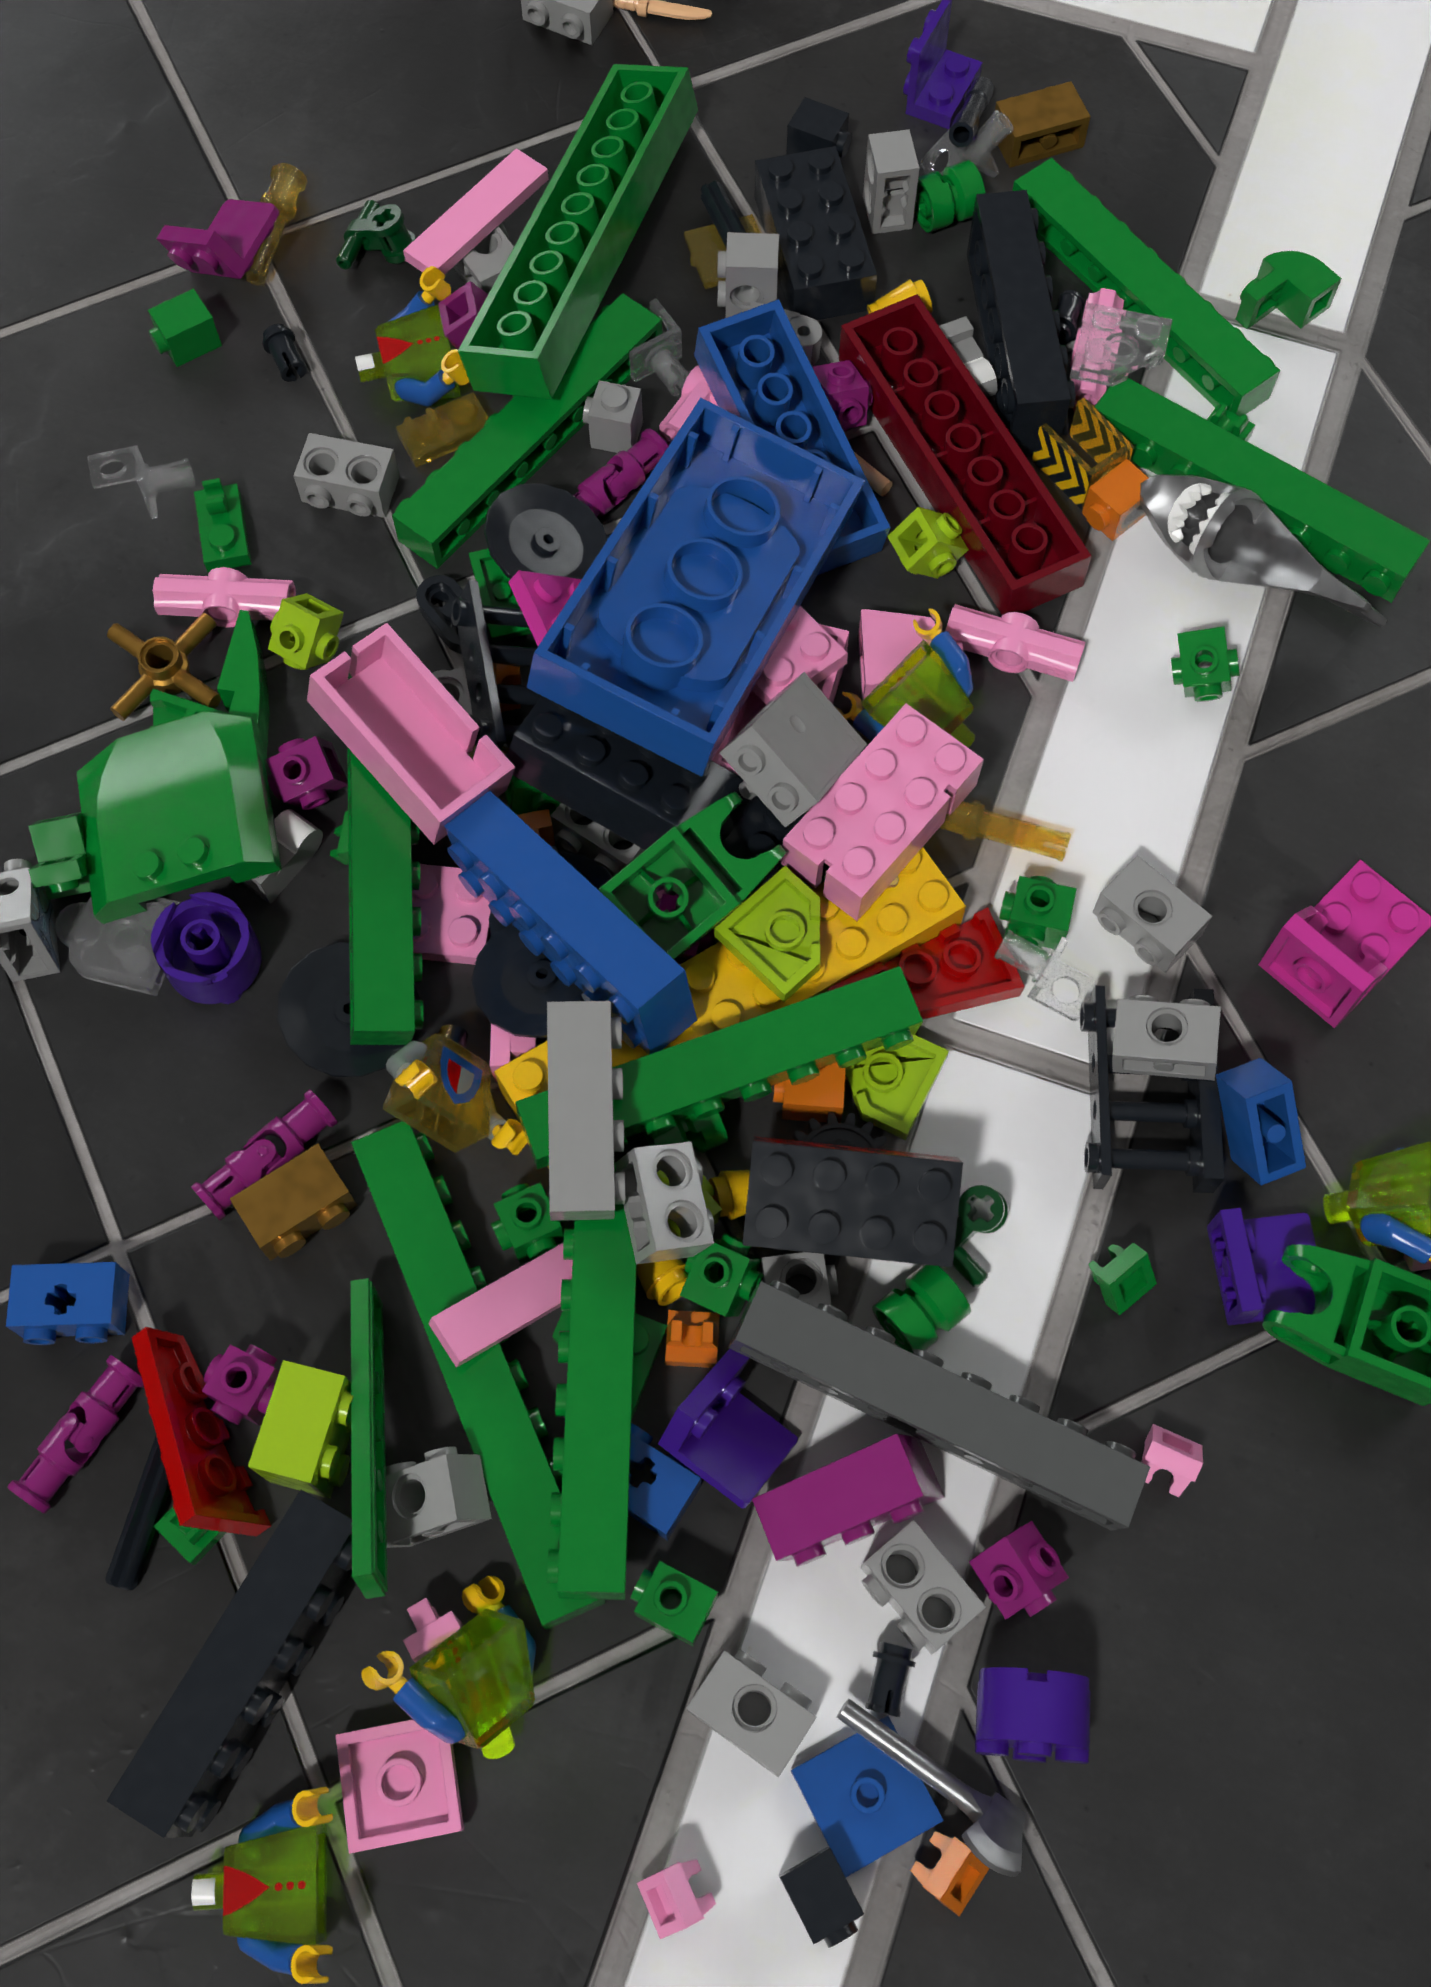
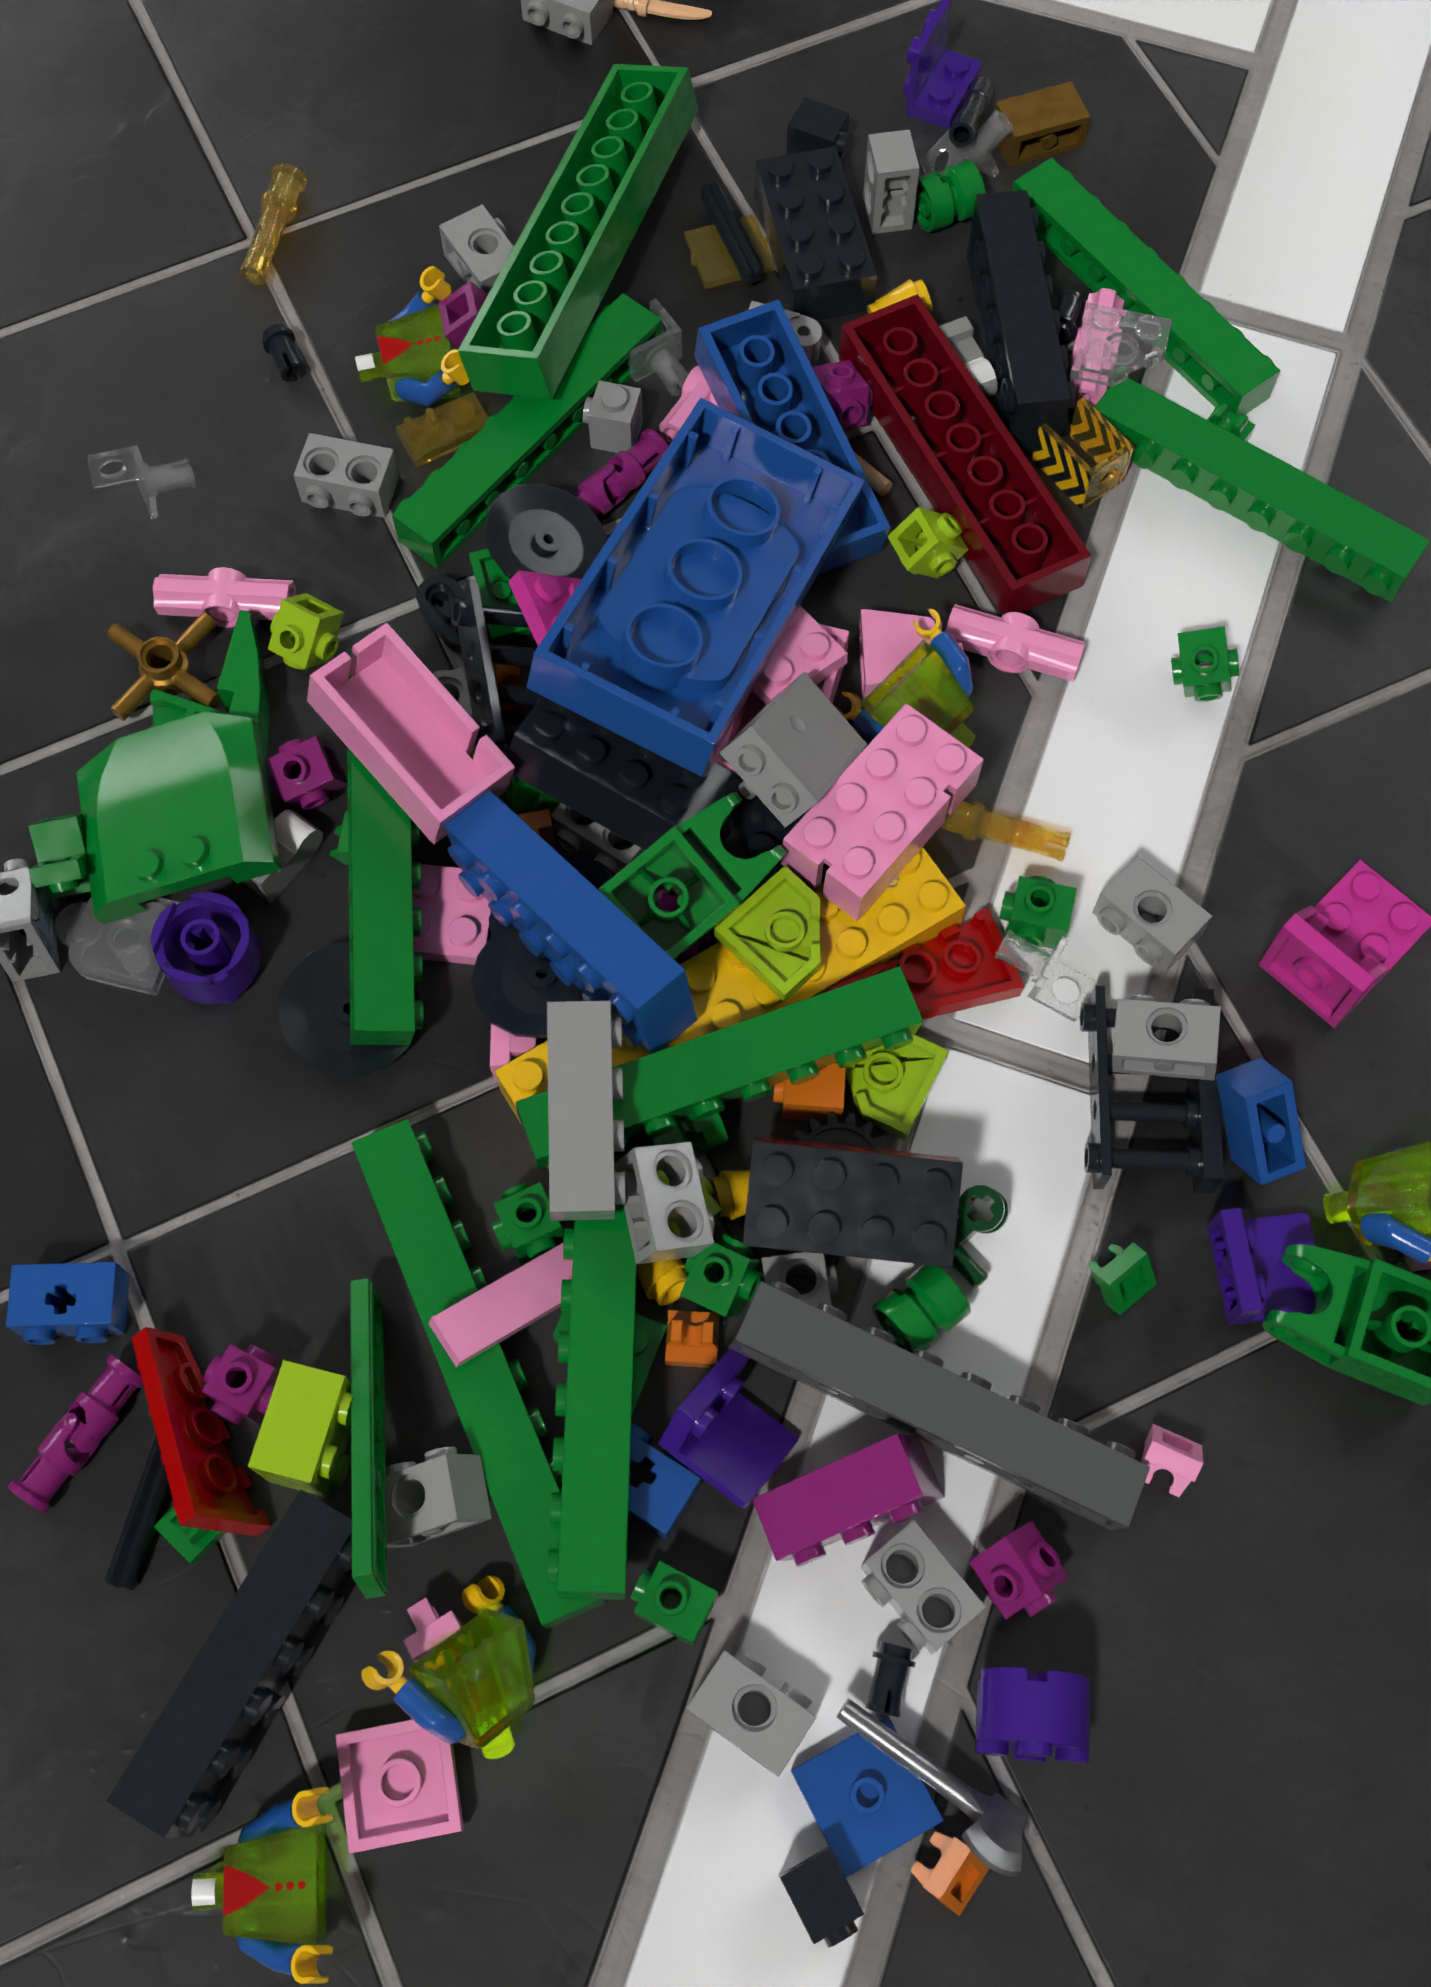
(183, 328): green brick -> none
(222, 525): green plate -> none
(227, 244): magenta bracket -> none
(261, 1156): magenta piece -> none
(294, 1203): pearl gold brick -> none
(376, 229): dark green piece -> none
(448, 1093): torso -> none
(477, 213): bright pink tile -> none
(672, 1899): bright pink tile -> none
(749, 271): light grey brick -> none
(1115, 500): orange brick -> none
(1236, 538): flat silver piece -> none
(1291, 283): green brick -> none

